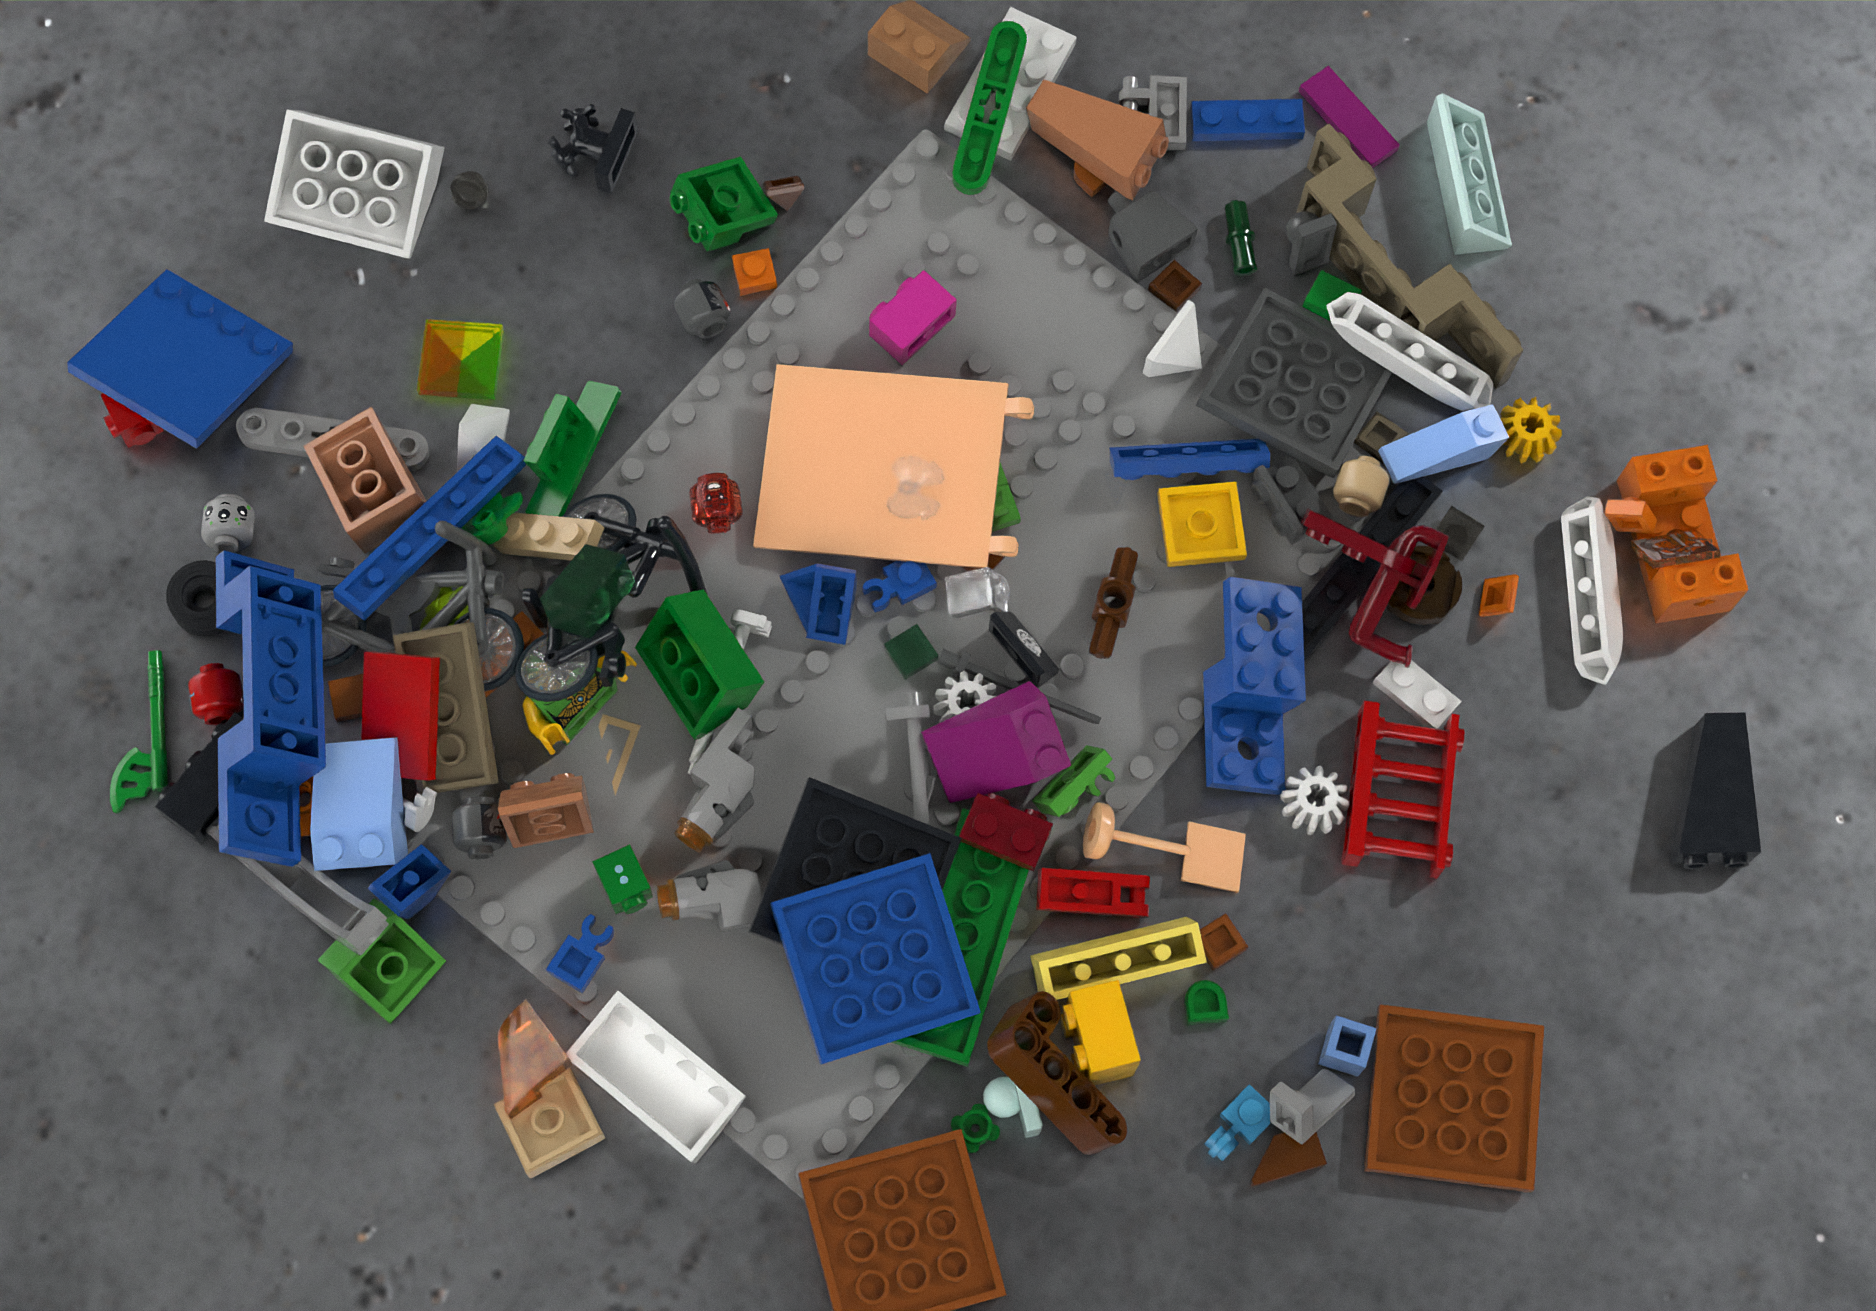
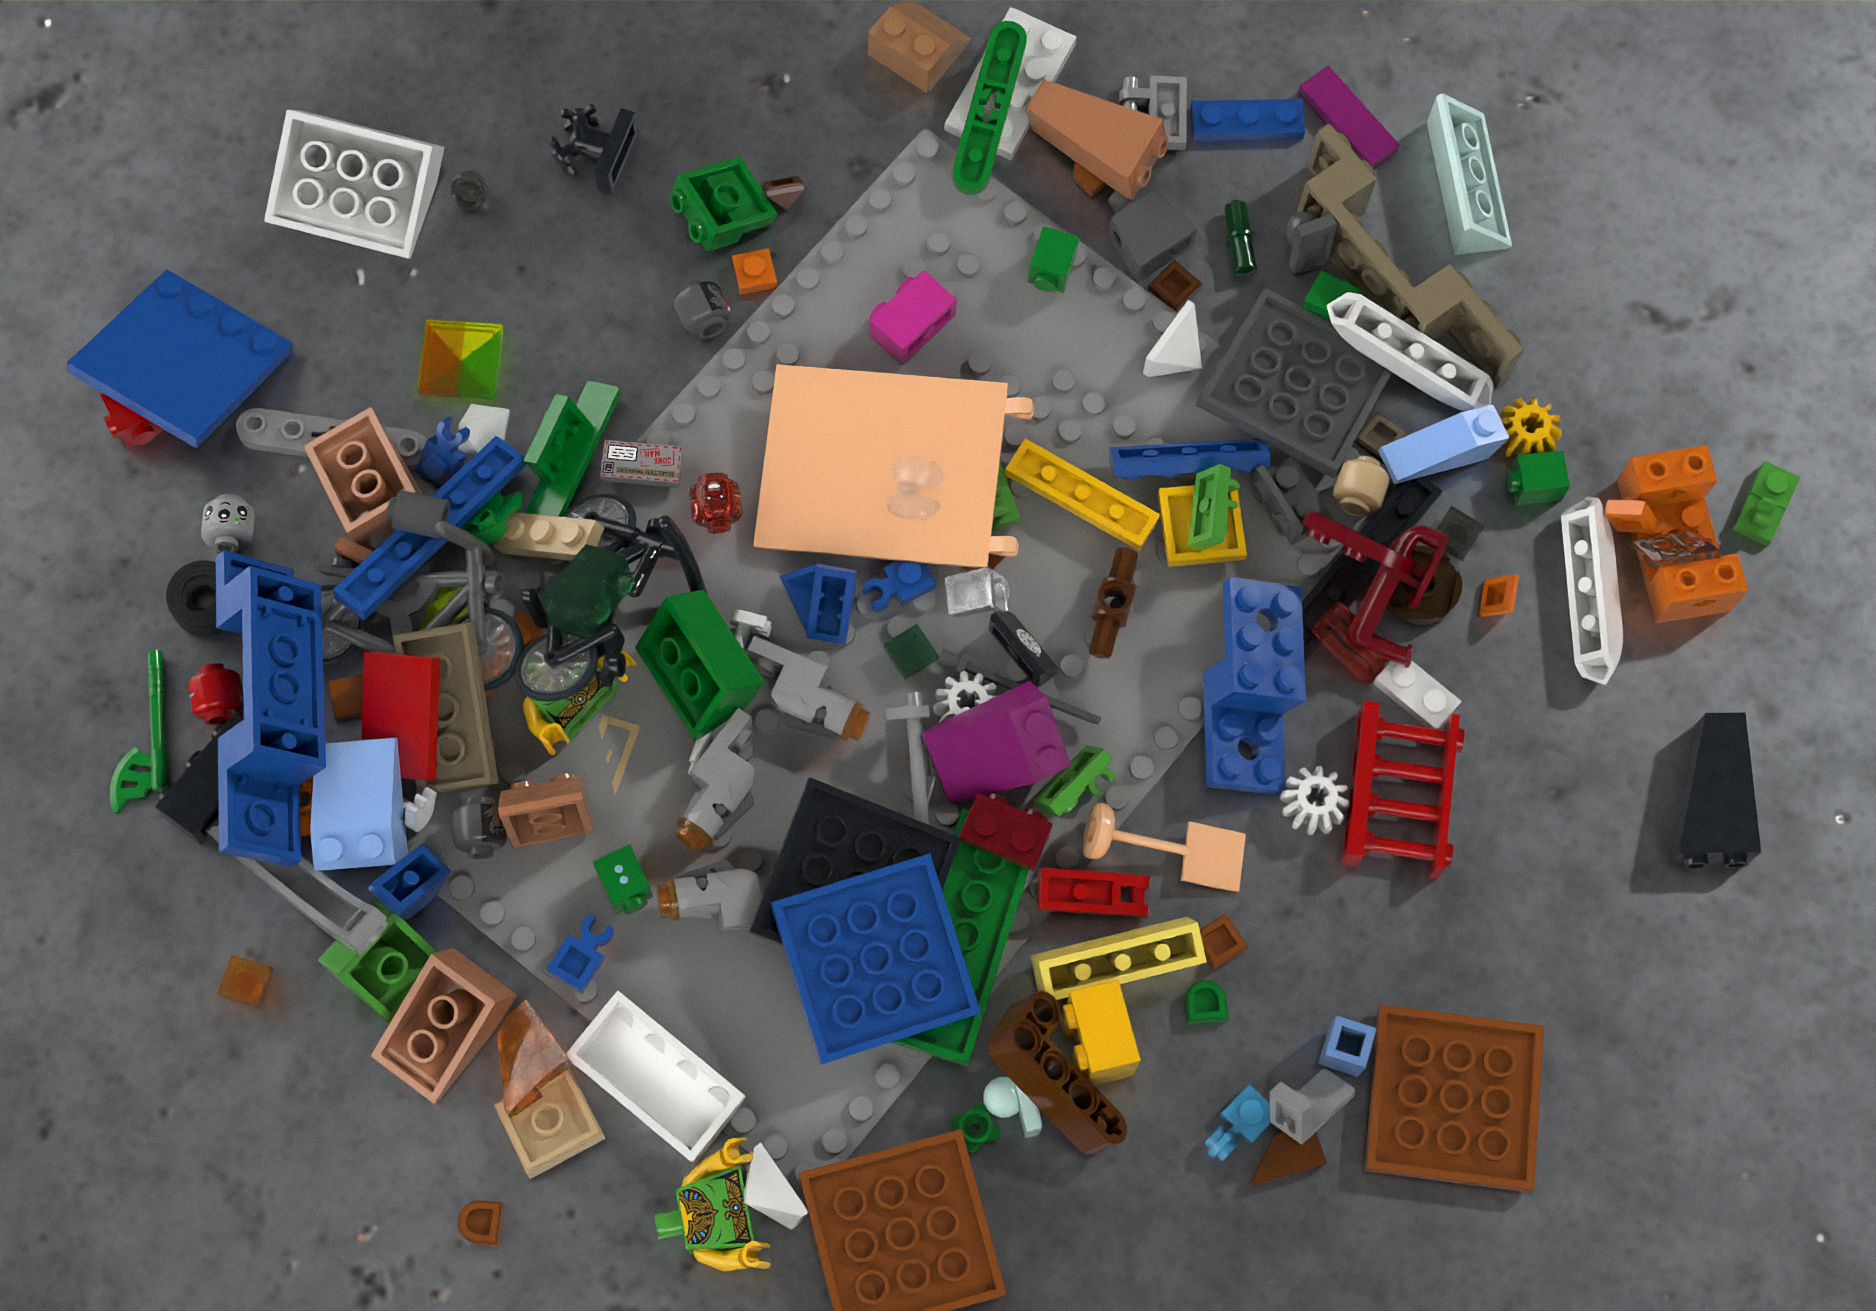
(245, 981): none -> clear orange plate
(351, 551): none -> nougat tile
(417, 513): none -> dark grey brick
(440, 455): none -> blue plate
(442, 1023): none -> nougat slope
(481, 1222): none -> dark orange tile
(641, 463): none -> light grey tile
(714, 1213): none -> torso
(770, 1191): none -> white slope
(802, 694): none -> light grey plate
(1053, 260): none -> green brick
(1082, 494): none -> yellow plate
(1211, 507): none -> bright green plate
(1376, 664): none -> clear red tile
(1538, 478): none -> green brick
(1766, 503): none -> bright green plate

